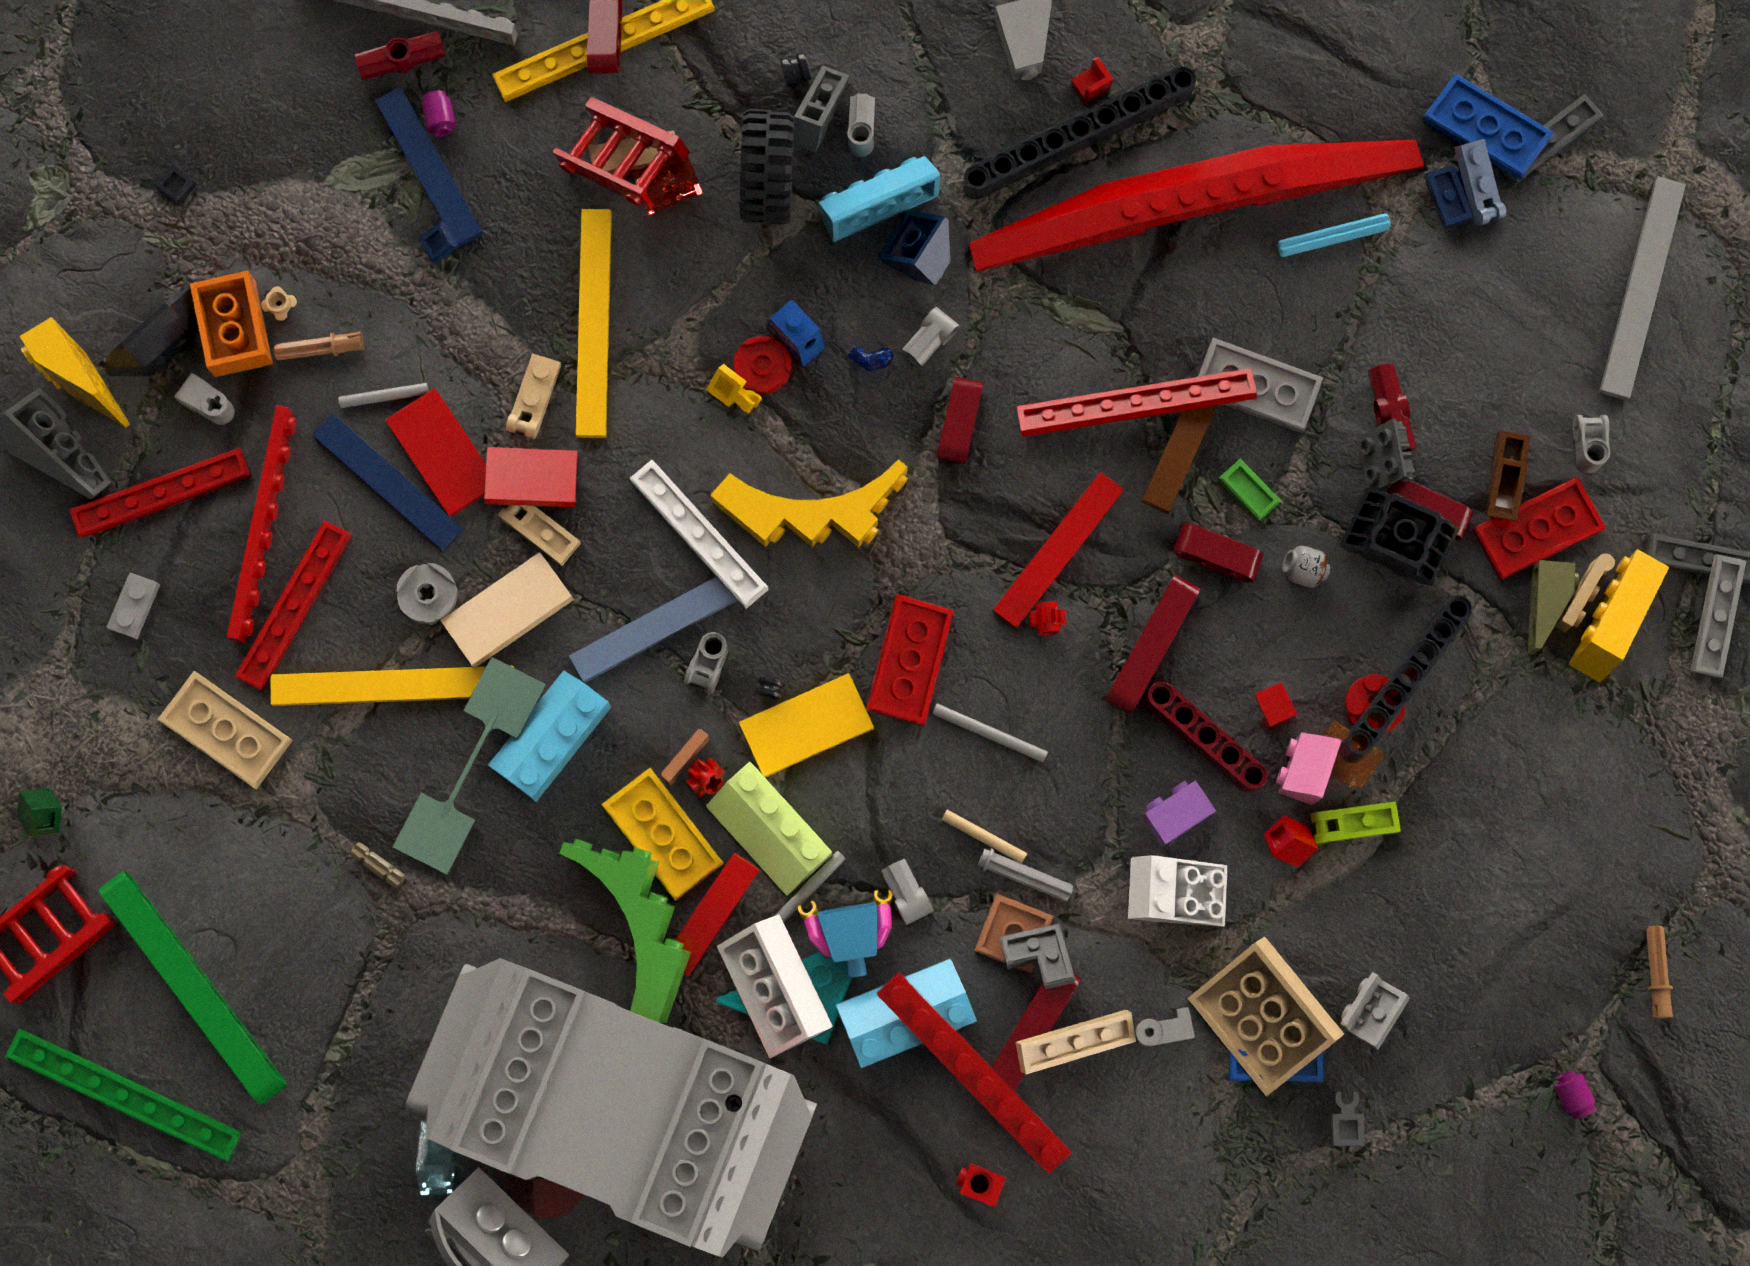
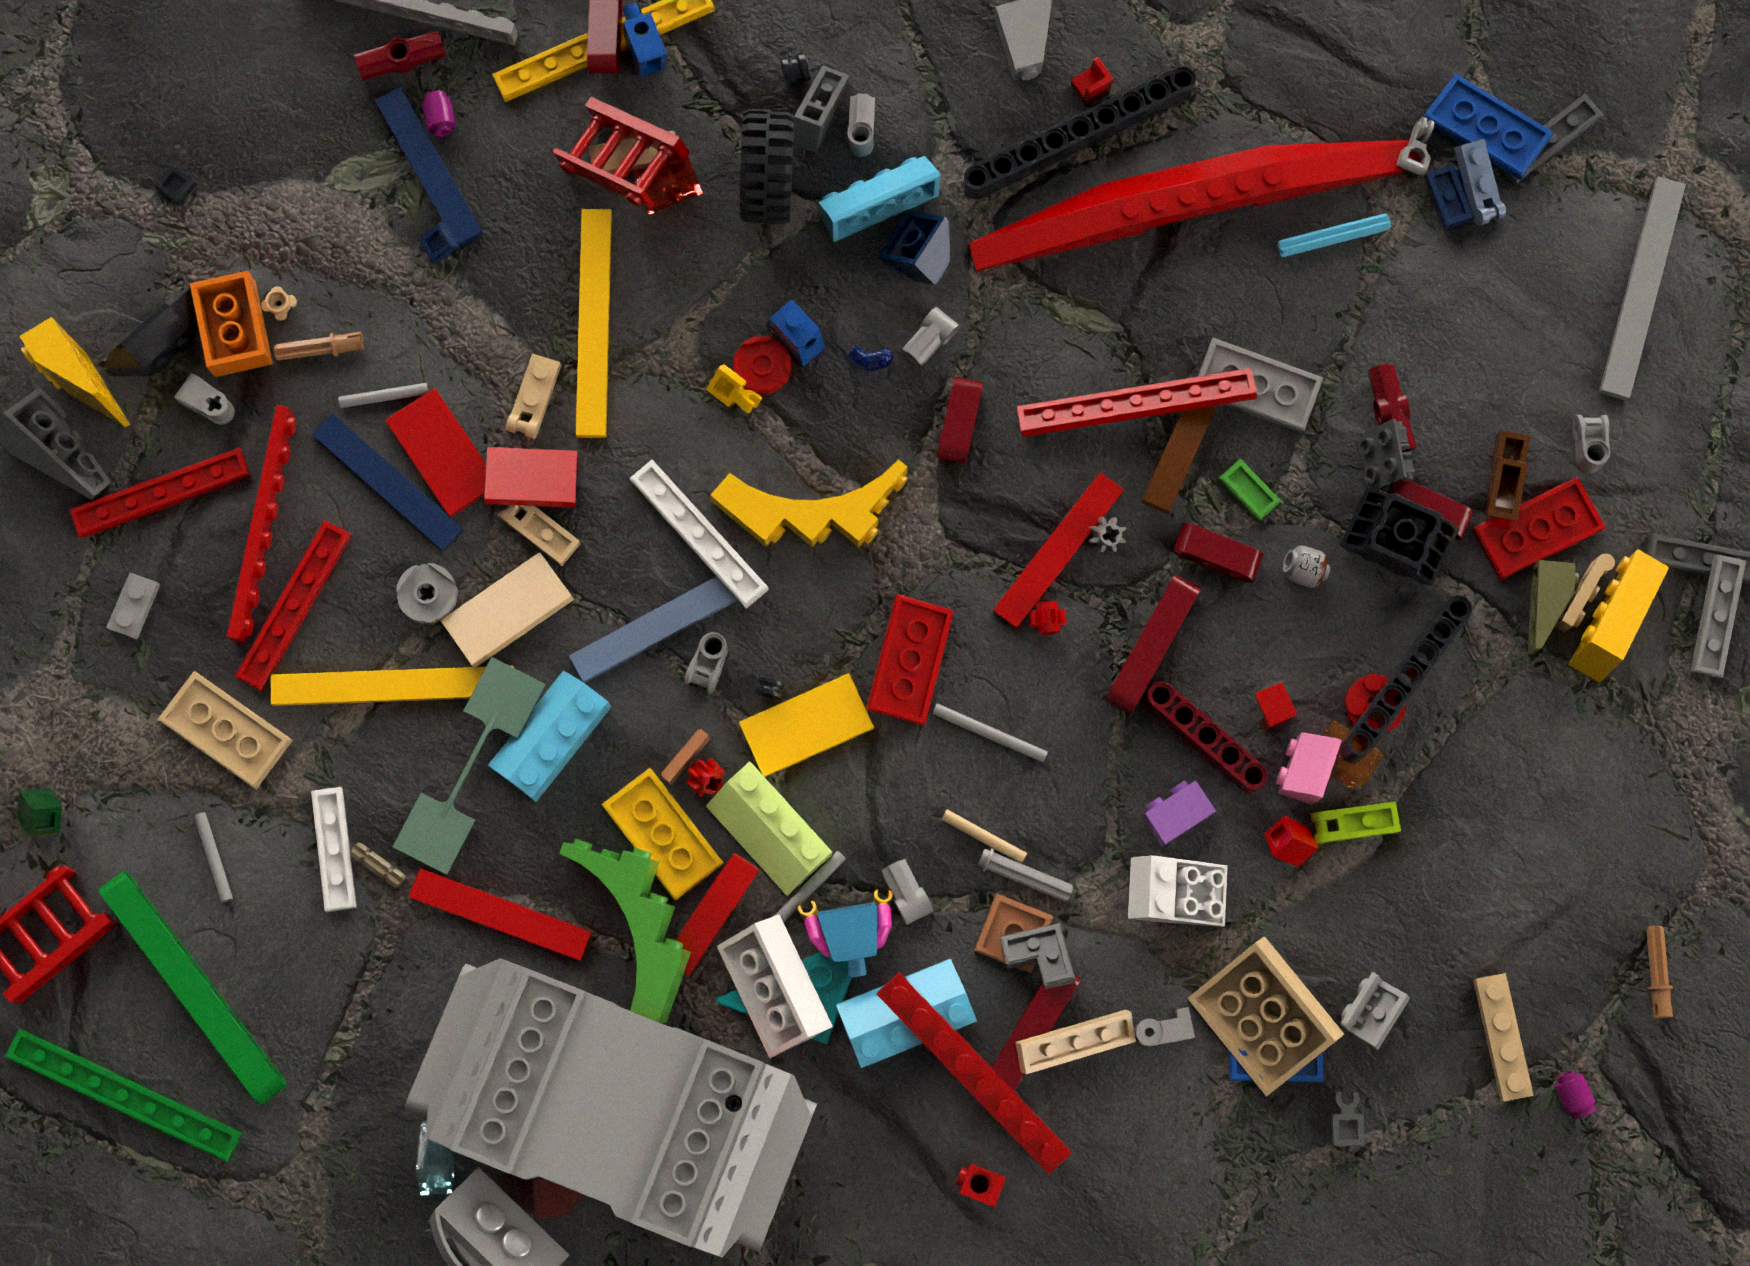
(213, 857): none -> light grey bar
(333, 849): none -> white tile
(500, 914): none -> red tile
(646, 49): none -> blue torso
(1114, 539): none -> light grey gear
(1423, 131): none -> light grey piece
(1503, 1037): none -> tan plate

